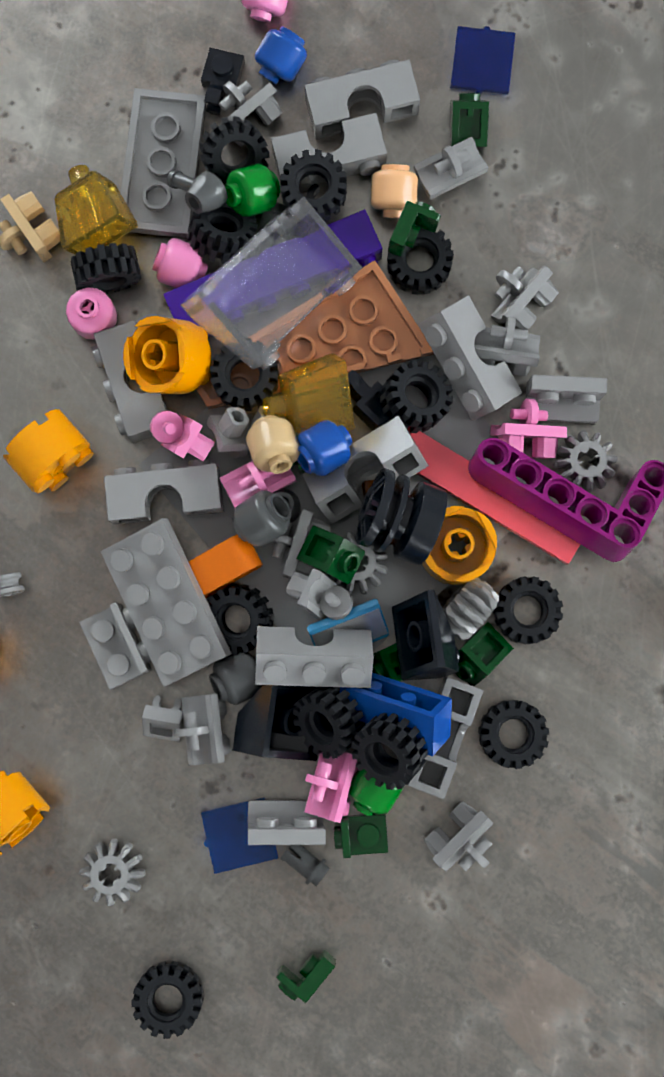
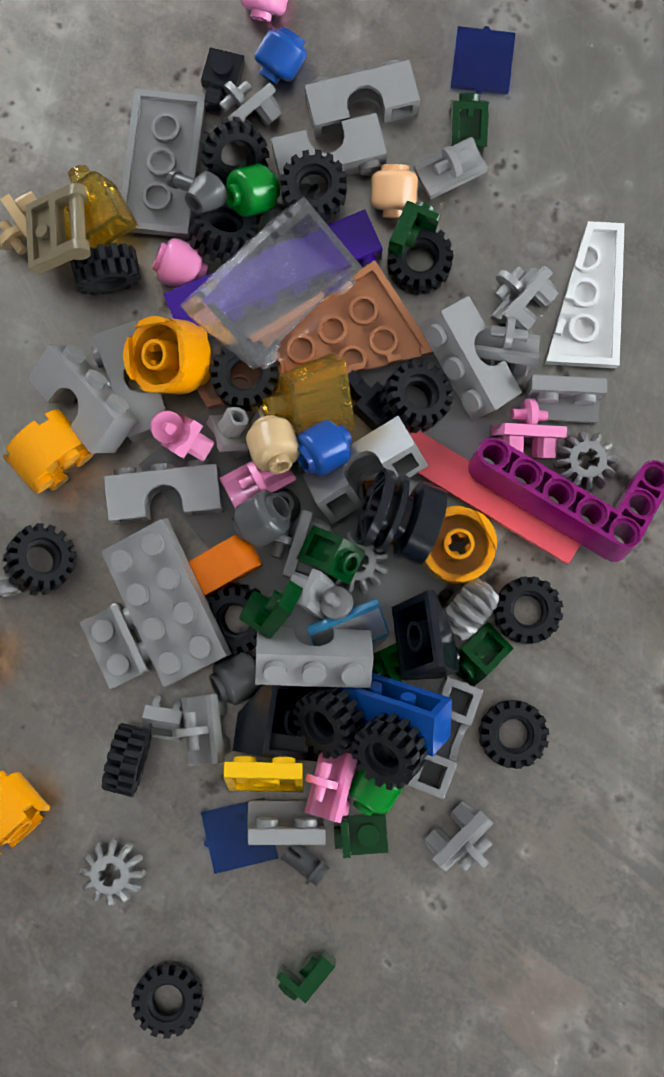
(46, 229): none -> dark tan plate
(50, 541): none -> black tyre
(100, 308): bright pink head -> none
(102, 415): none -> light grey arch
(126, 759): none -> black tyre
(255, 776): none -> yellow plate
(270, 613): none -> dark green bracket
(592, 306): none -> white wing

